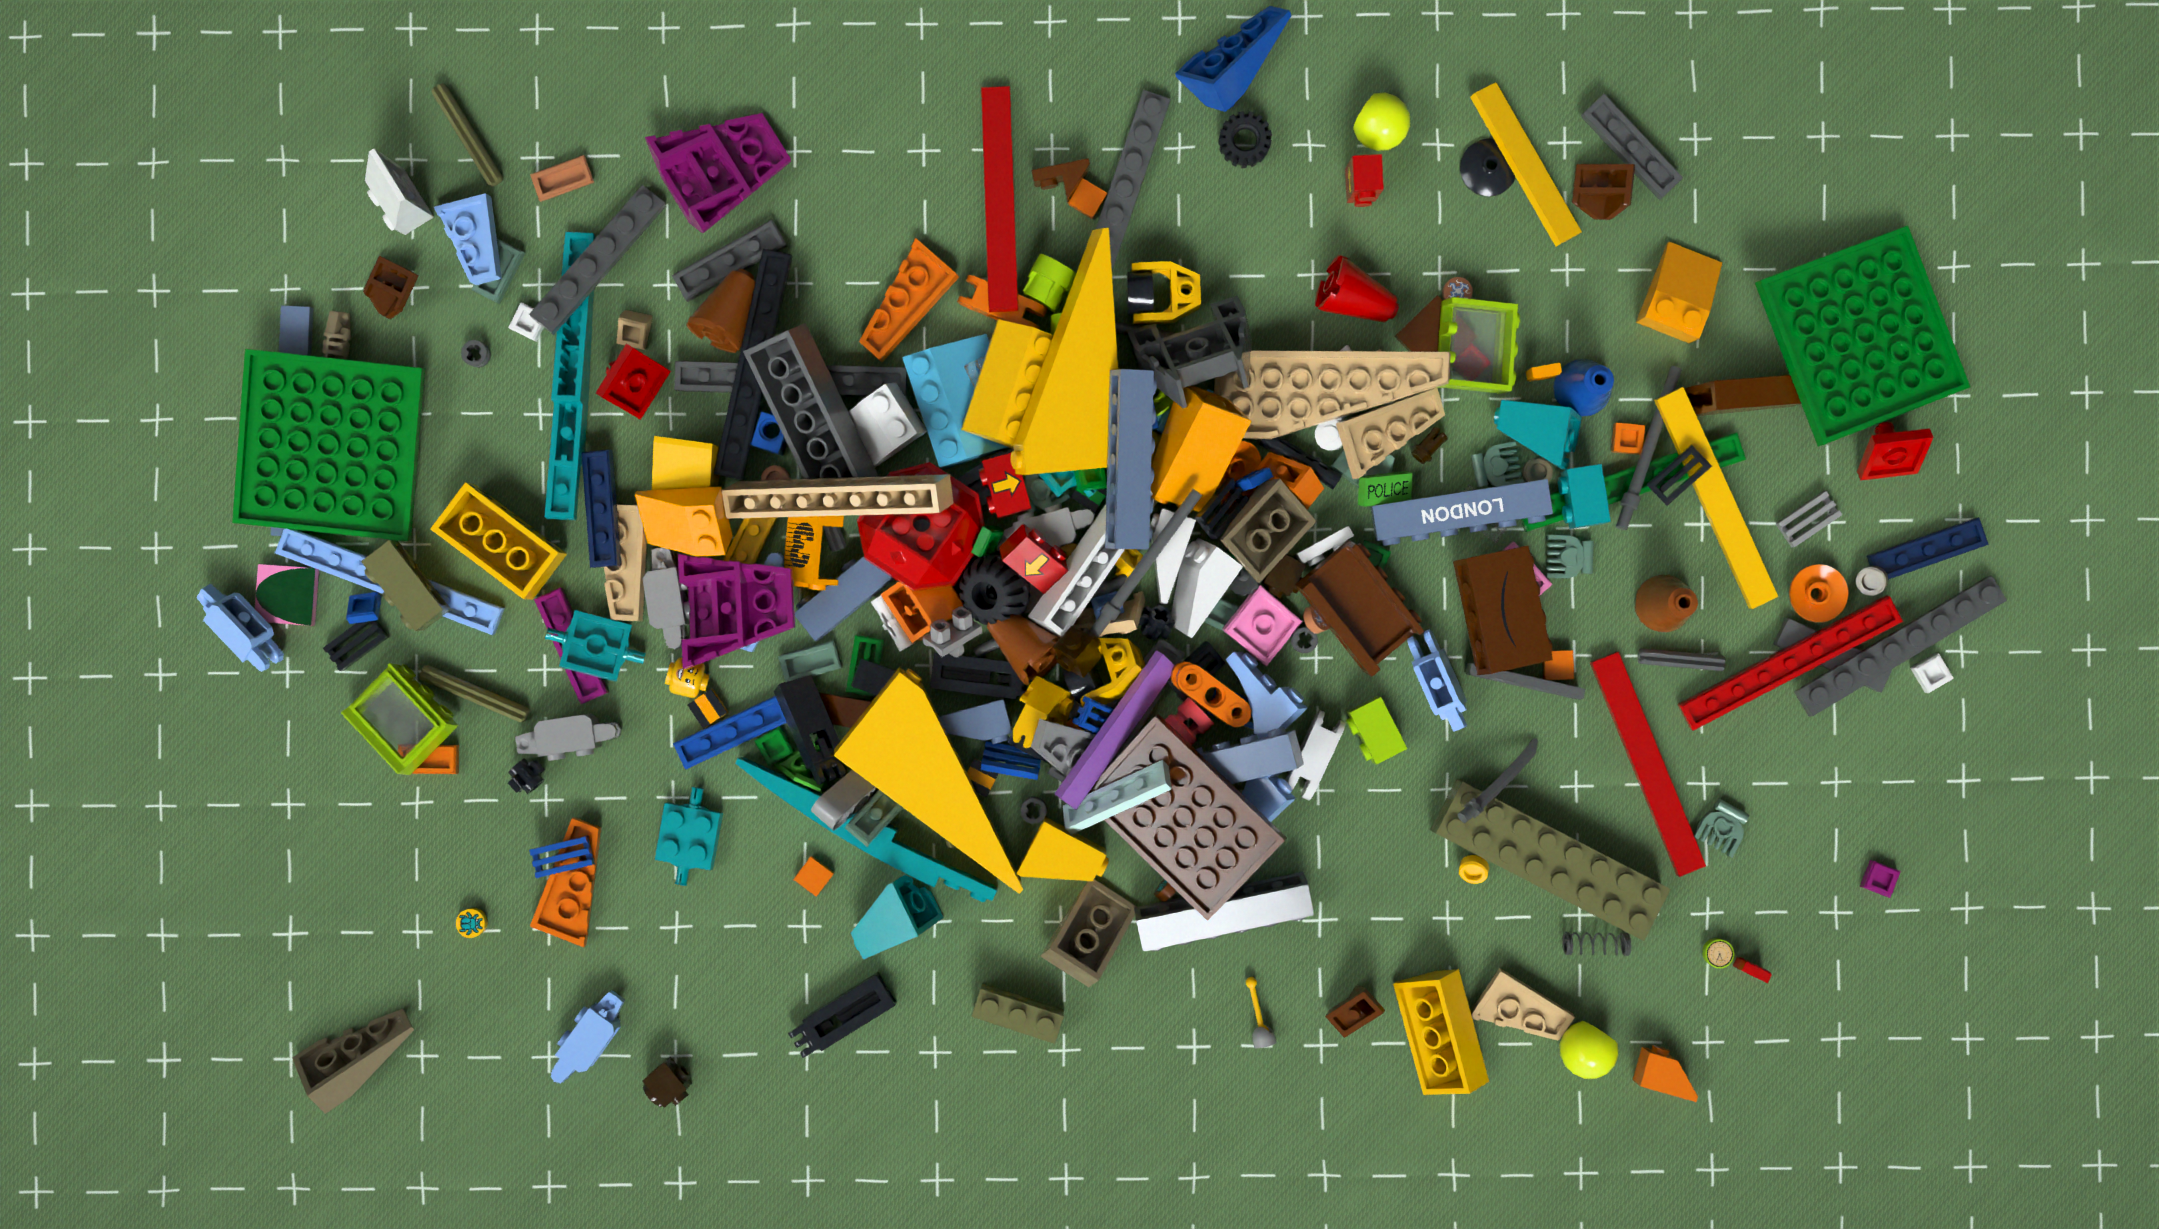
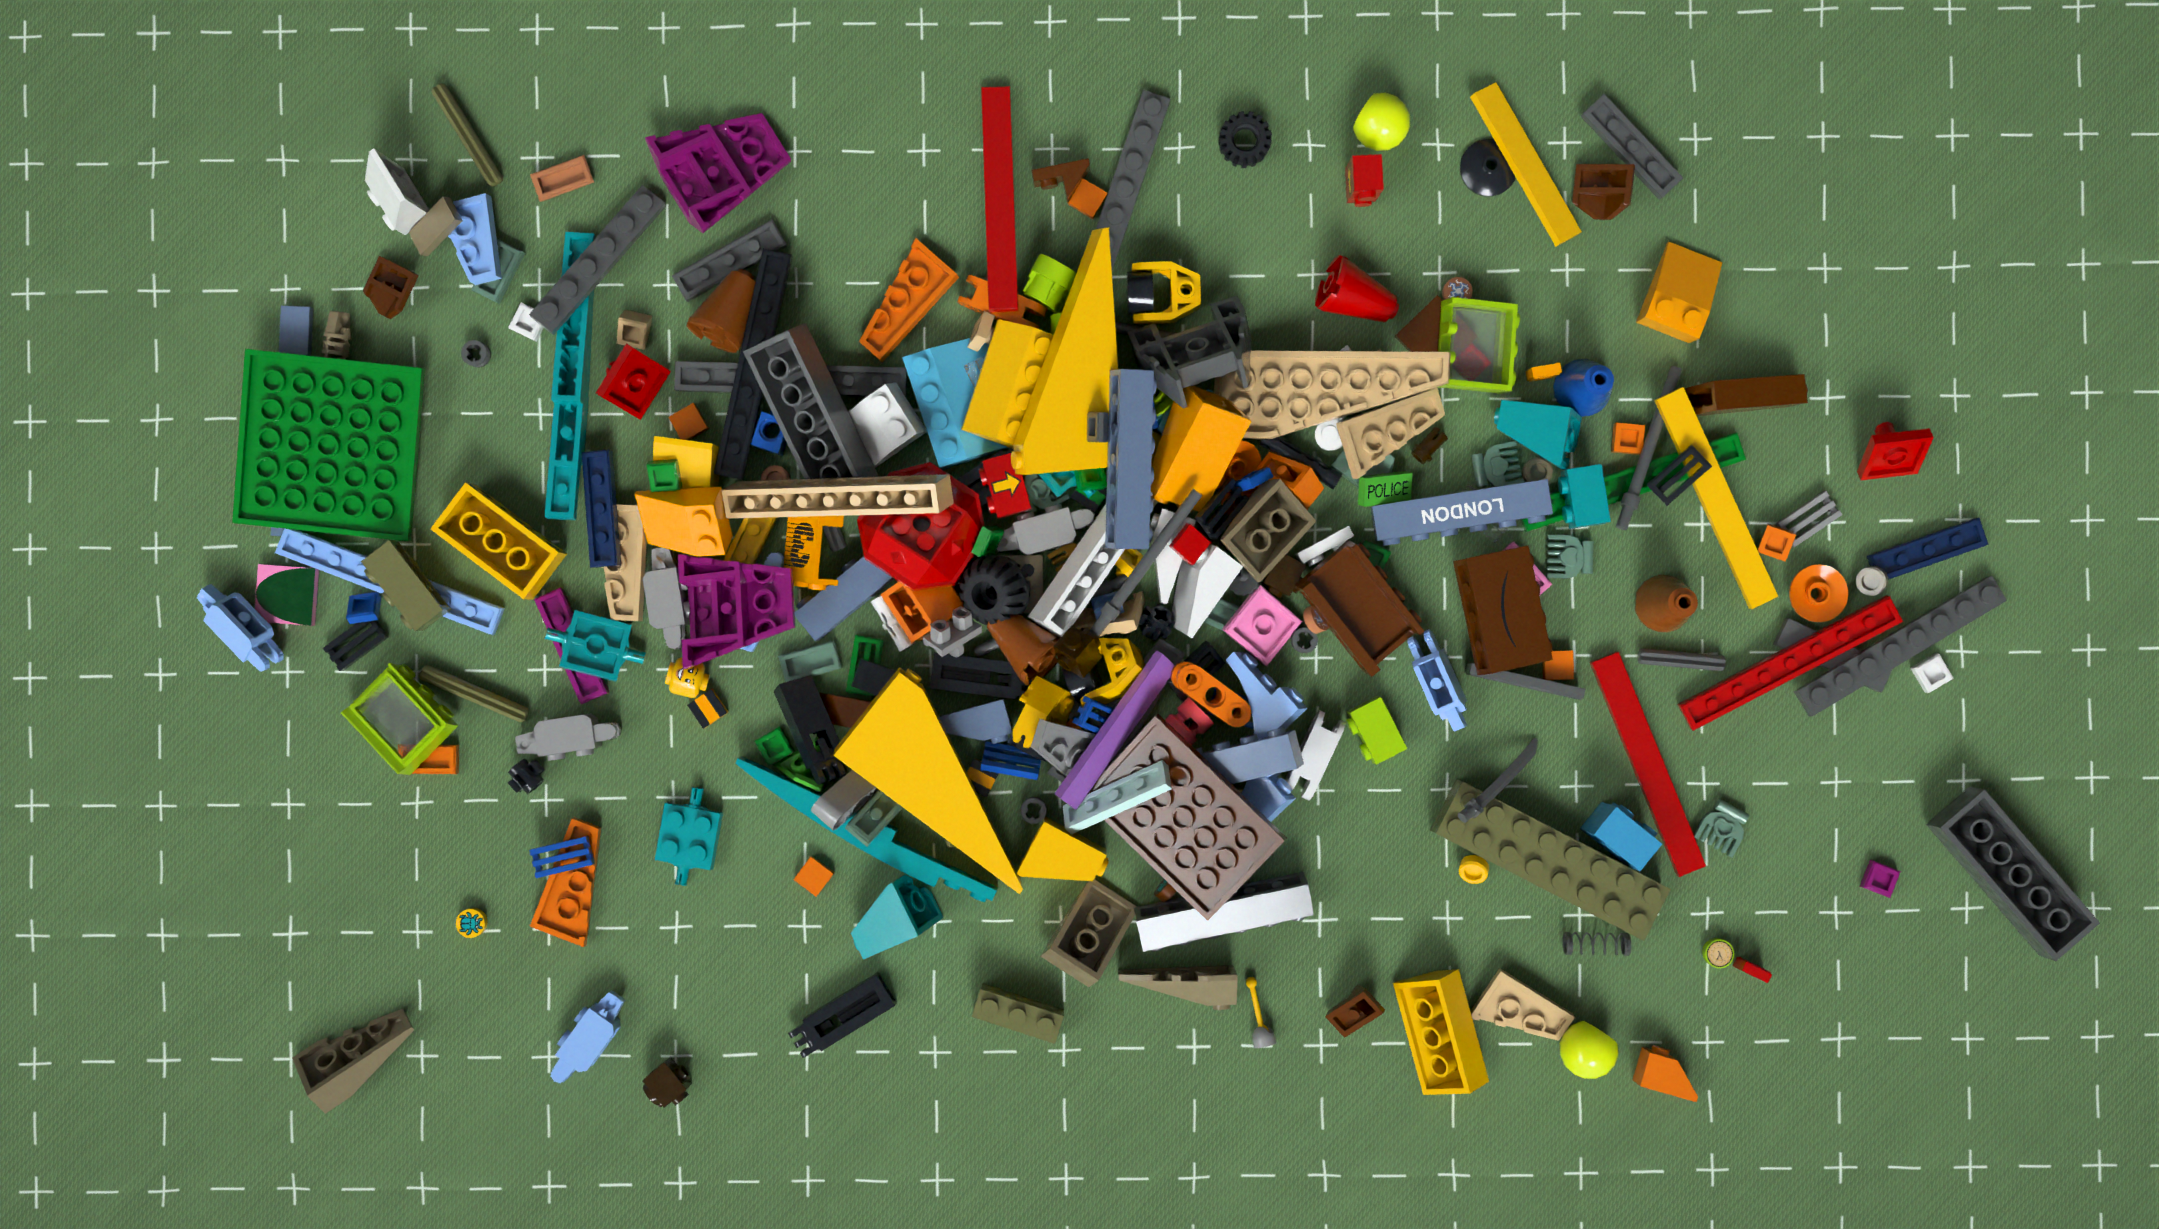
(435, 226): none -> dark tan tile
(664, 475): none -> green tile
(688, 422): none -> orange tile
(730, 732): blue tile -> none
(982, 331): none -> tan plate
(1034, 558): red brick -> none
(1097, 427): none -> dark grey slope
(1189, 544): none -> red tile
(1200, 984): none -> dark tan wedge
(1229, 68): blue wedge -> none
(1622, 836): none -> dark azure brick
(1776, 542): none -> orange tile
(1862, 335): green plate -> none
(2013, 873): none -> dark grey brick

